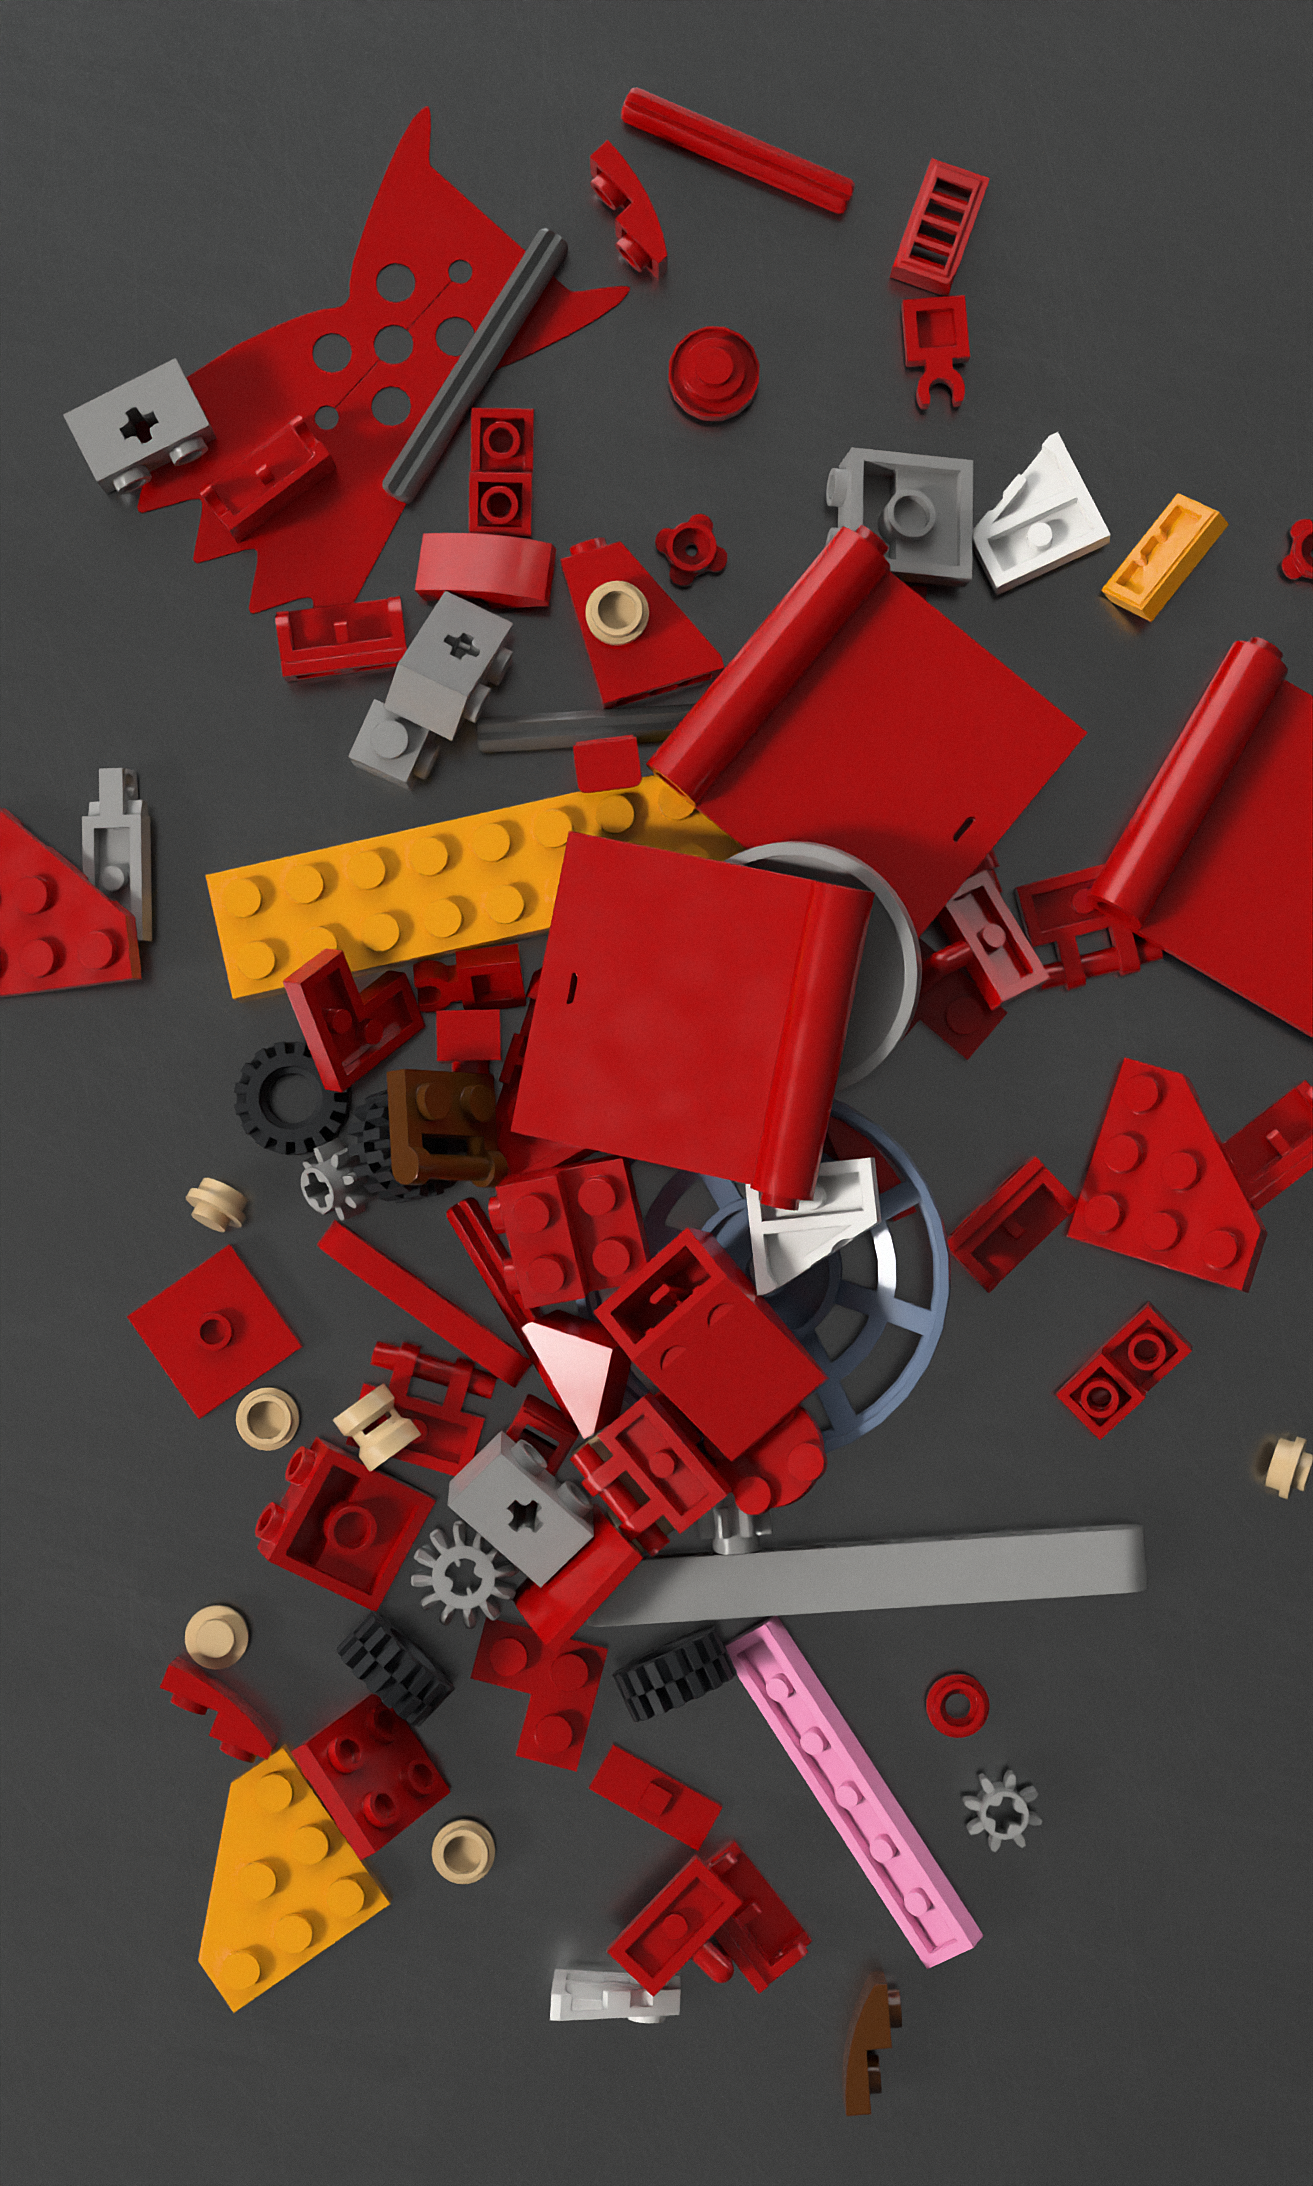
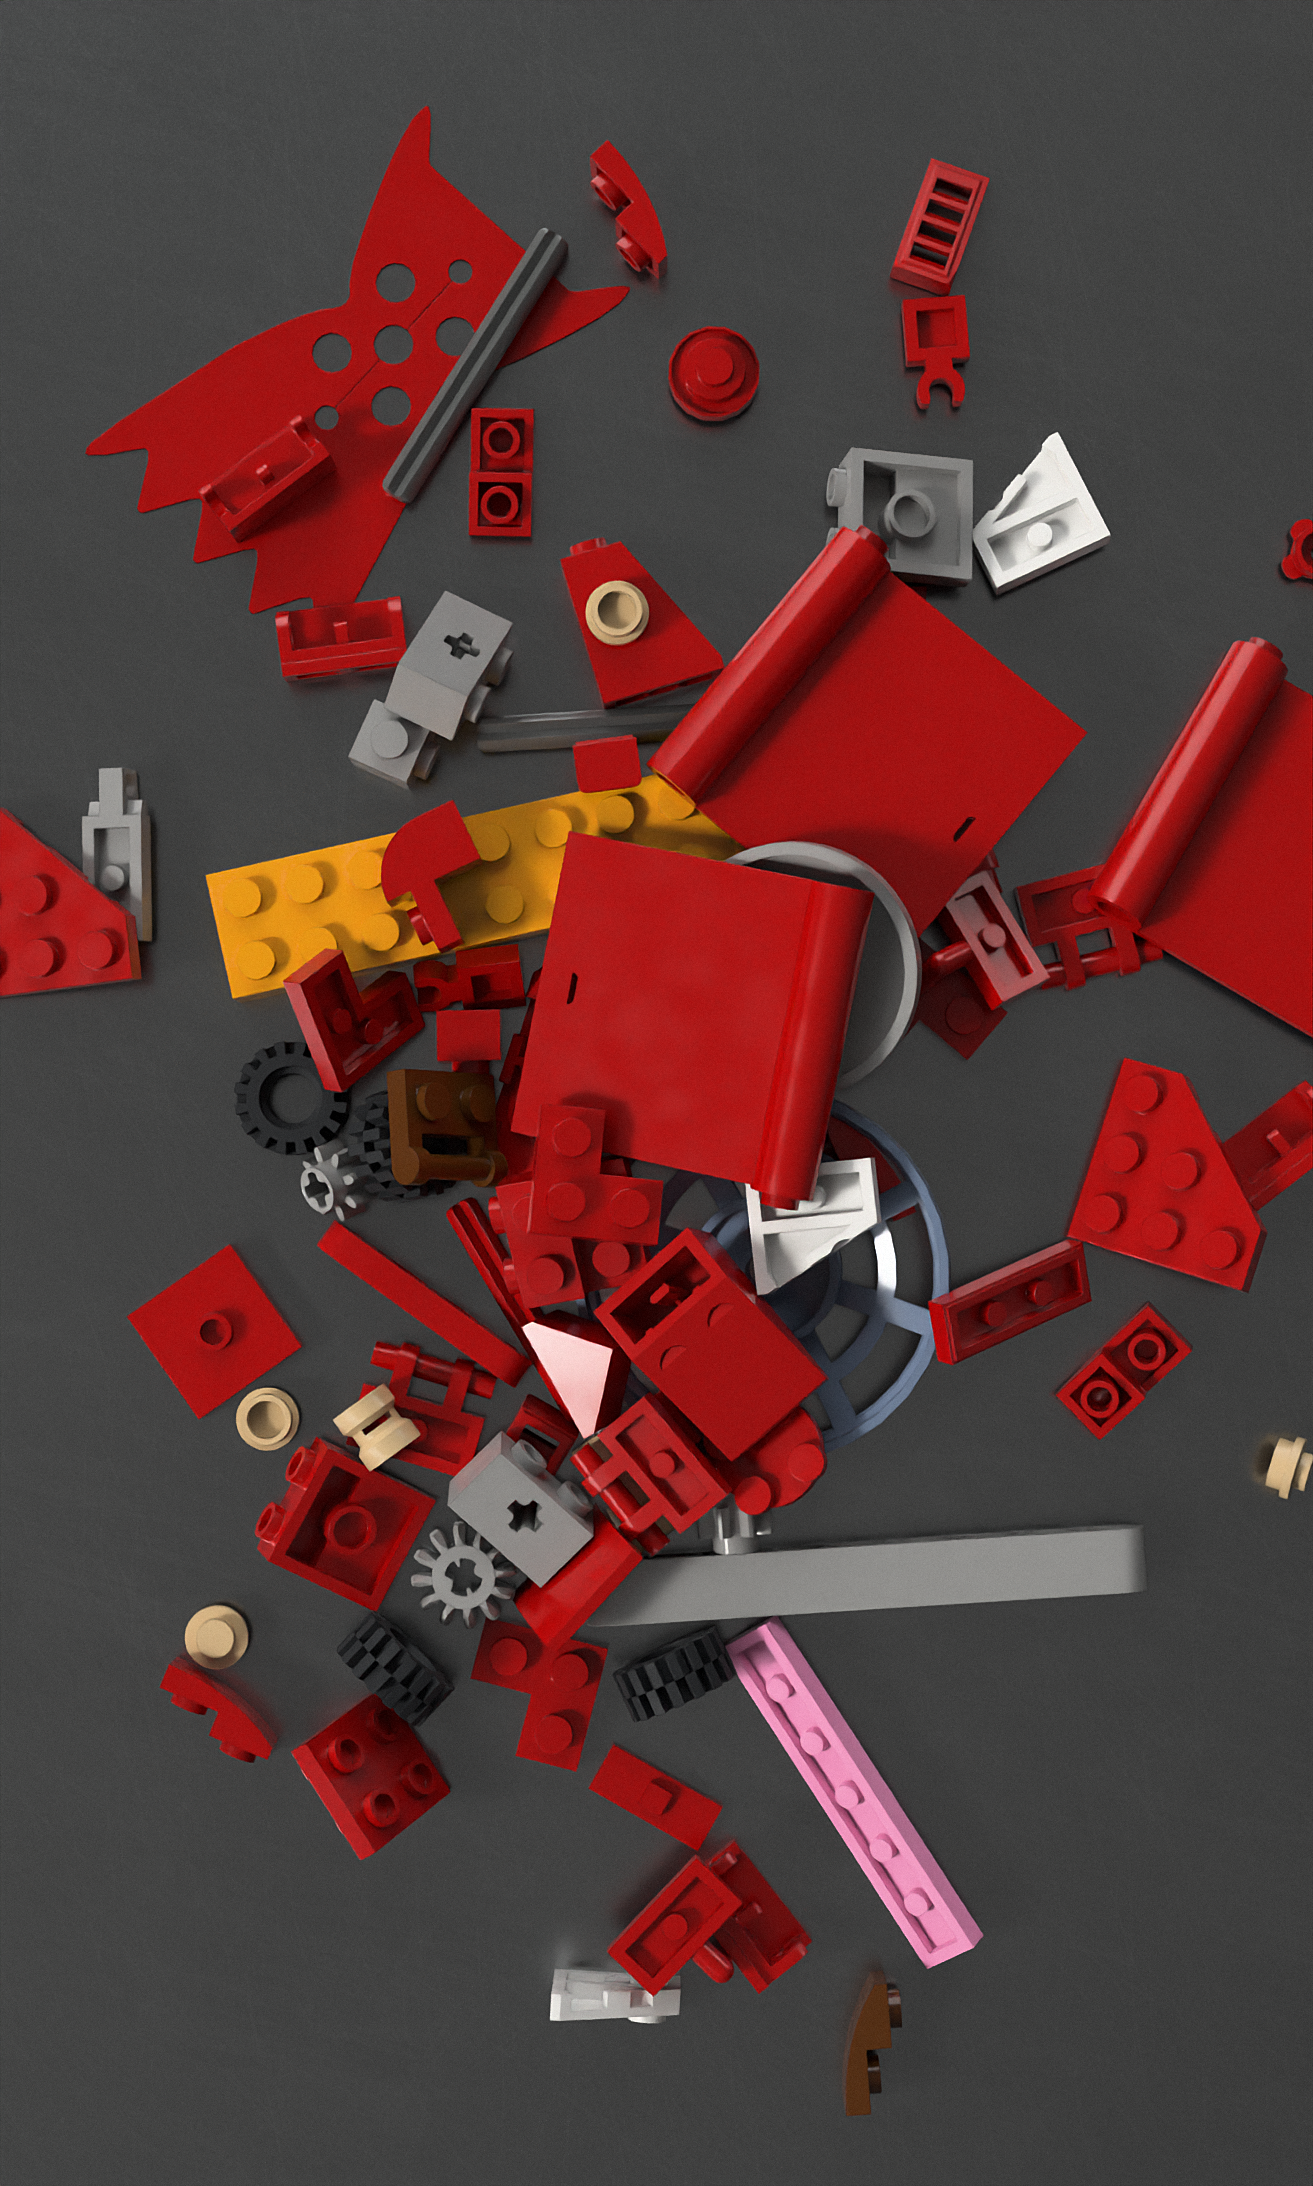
(108, 431): light grey brick -> none
(217, 1205): tan plate -> none
(280, 1882): light orange plate -> none
(421, 858): none -> red brick
(463, 1851): tan plate -> none
(486, 566): slope -> none
(571, 1194): none -> red plate
(695, 532): red plate -> none
(737, 150): red axle -> none
(961, 1725): red plate -> none
(1009, 1301): none -> red tile
(1010, 1223): red hinge -> none
(1011, 1825): light grey gear -> none
(1165, 557): light orange plate -> none

